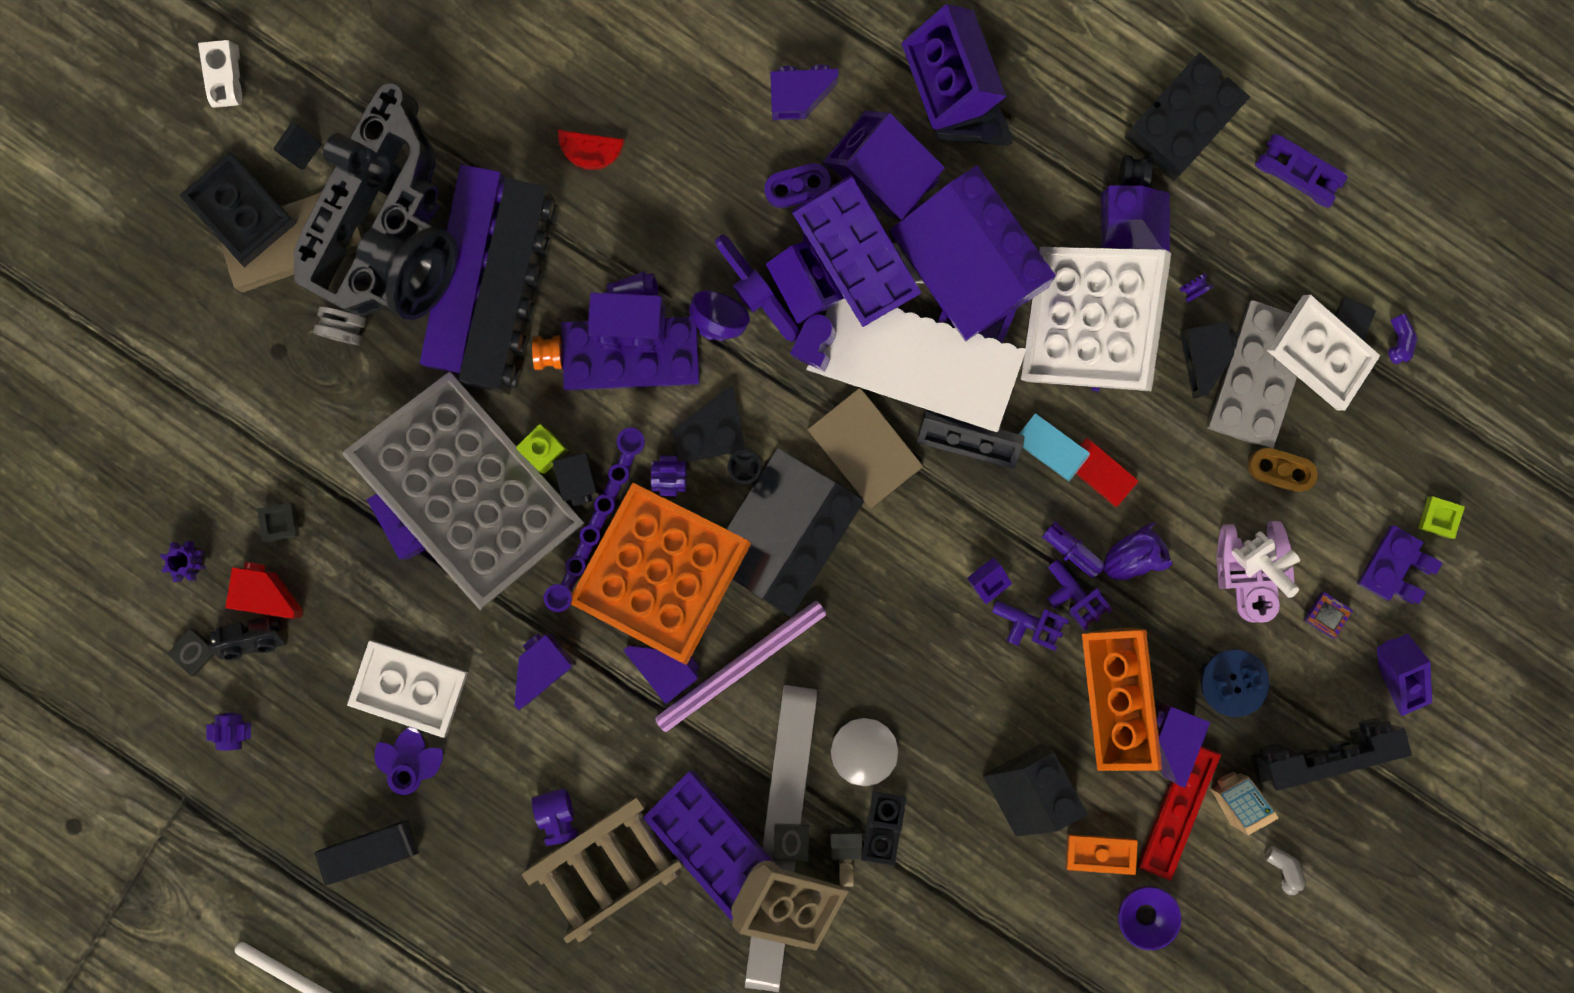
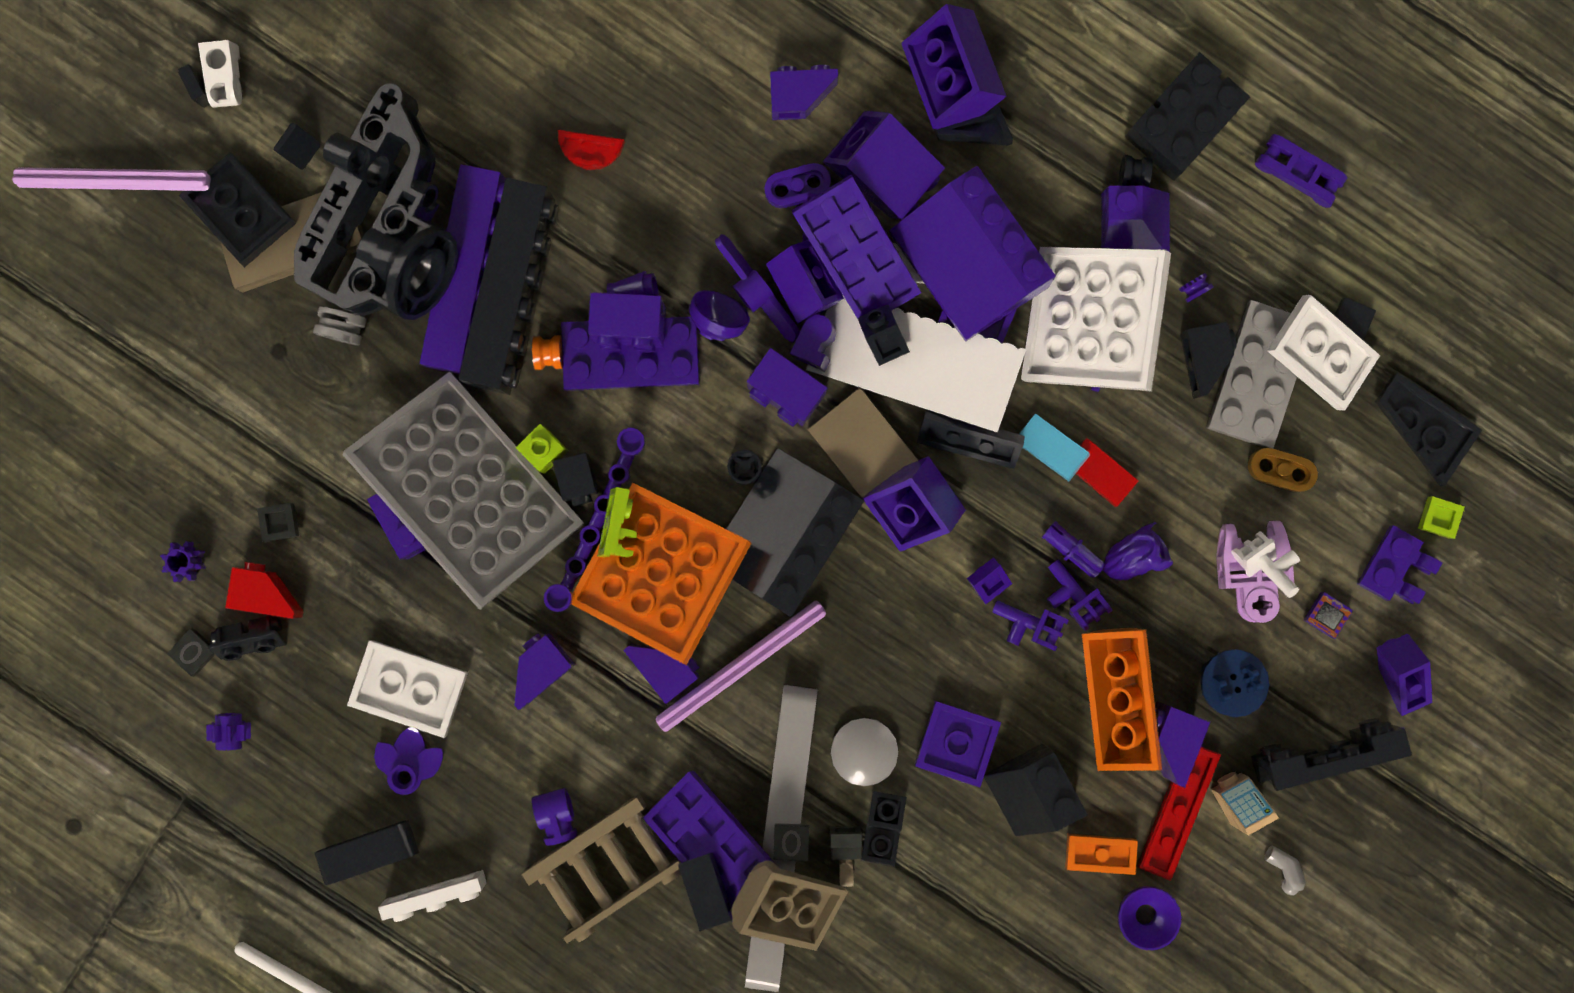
(112, 179): none -> lavender axle
(194, 84): none -> black tile
(433, 896): none -> white plate
(618, 509): none -> lime plate
(668, 476): dark purple gear -> none
(706, 891): none -> black tile
(711, 430): black wing -> none
(786, 388): none -> dark purple piece
(883, 334): none -> black bracket
(915, 505): none -> dark purple slope
(957, 744): none -> dark purple plate
(1406, 340): dark purple arm -> none
(1428, 426): none -> black wing

